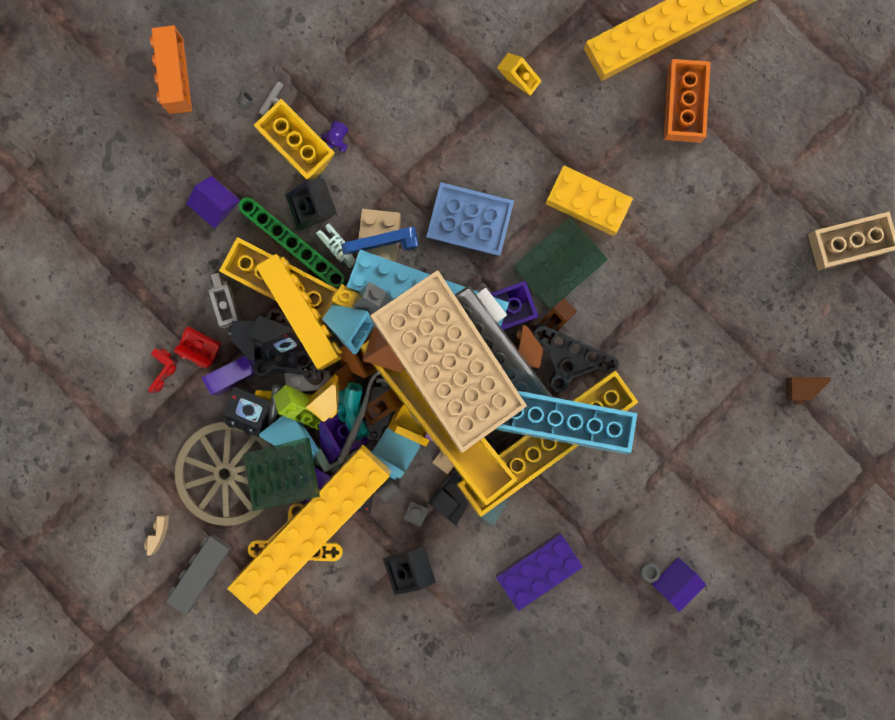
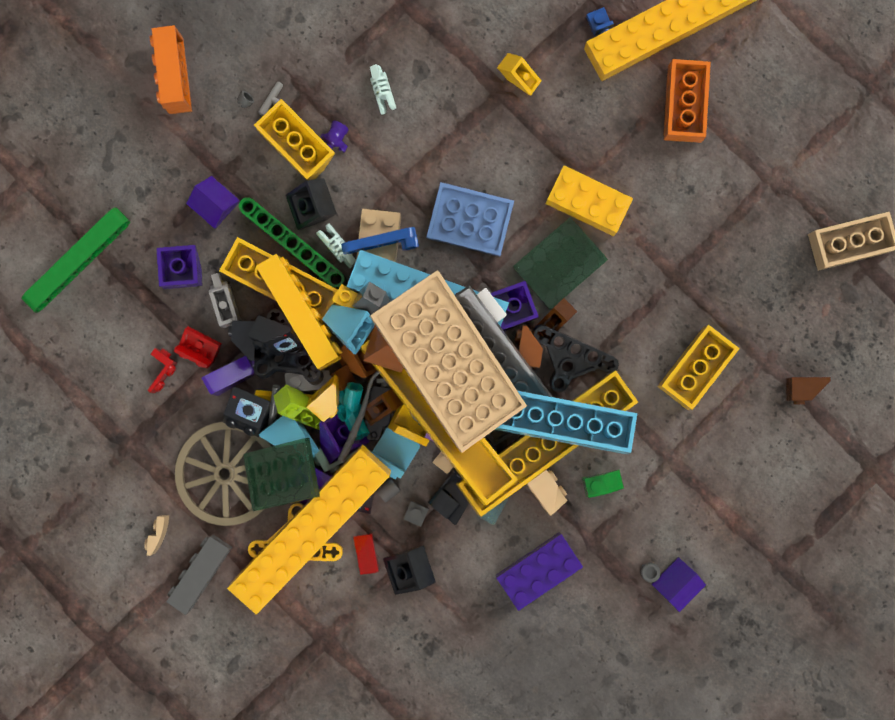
(76, 260): none -> green beam
(179, 267): none -> dark purple slope
(366, 554): none -> red slope
(381, 88): none -> light aqua hinge
(547, 491): none -> tan slope
(599, 21): none -> blue bracket
(602, 483): none -> green slope
(698, 367): none -> yellow brick

